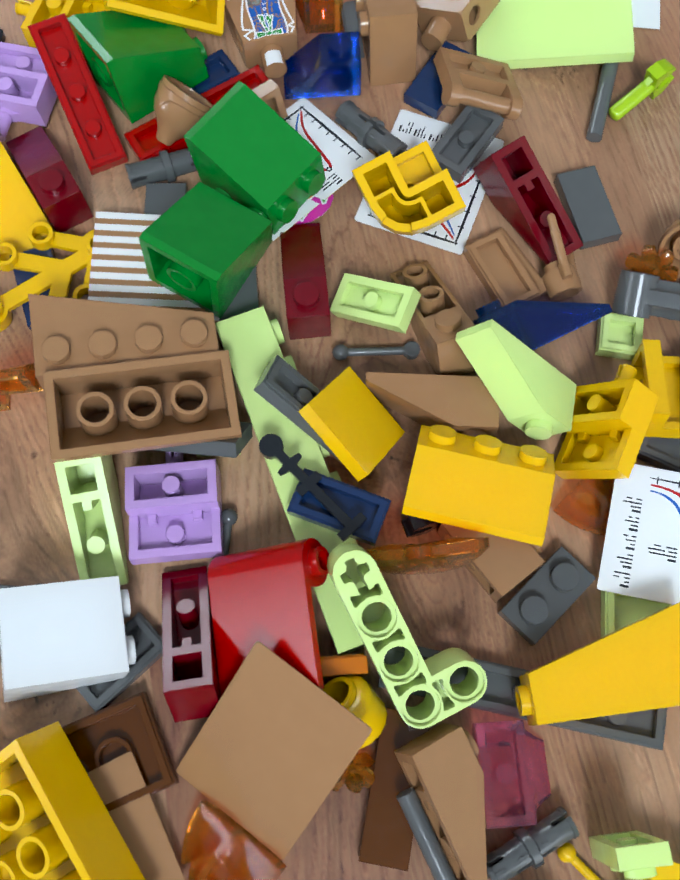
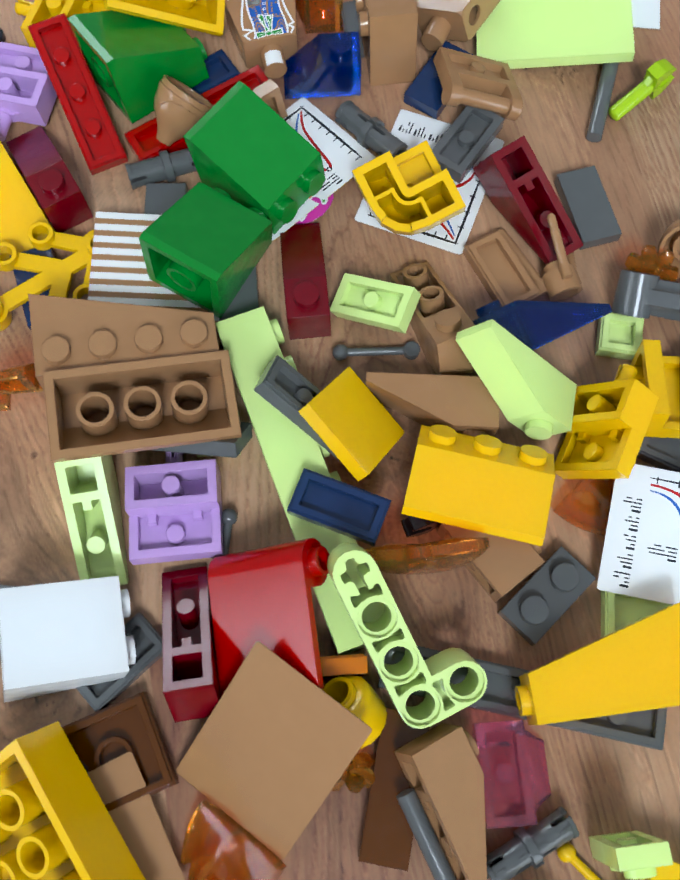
(272, 448): black piece -> none

